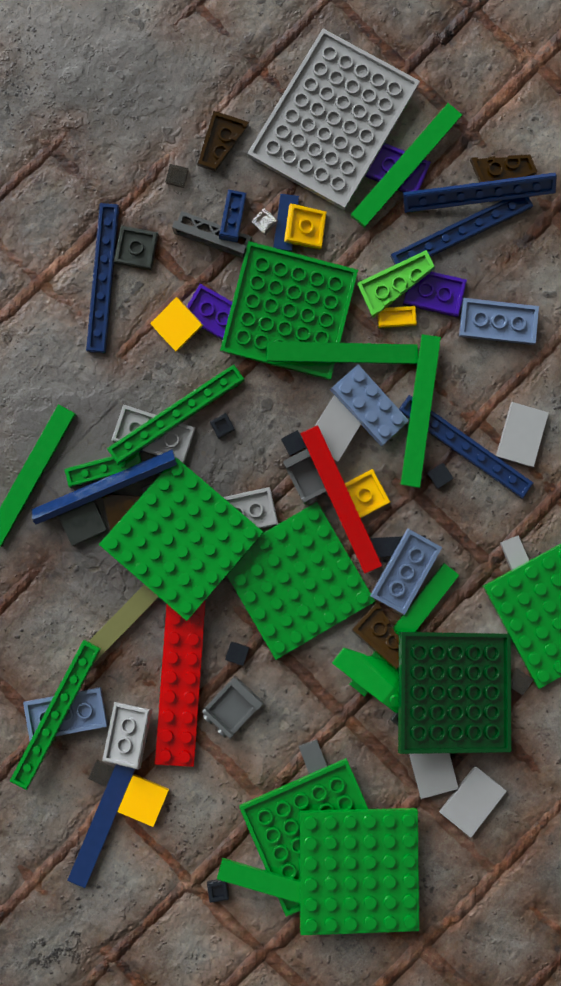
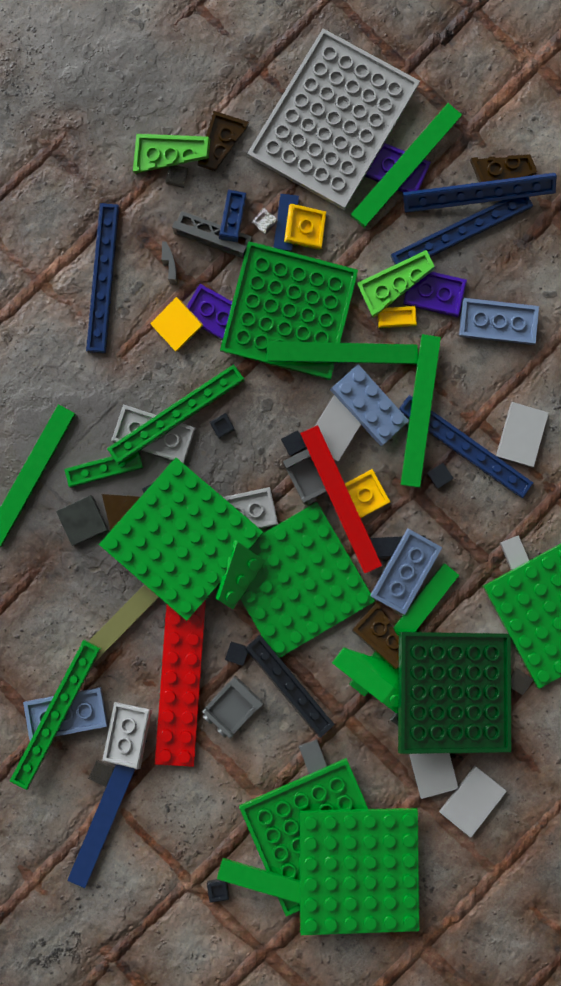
(104, 487): dark blue tile -> none
(136, 248): pearl dark grey tile -> none
(143, 800): yellow tile -> none
(168, 150): none -> bright green wing
(168, 260): none -> dark grey slope
(241, 571): none -> green wing
(289, 686): none -> black plate

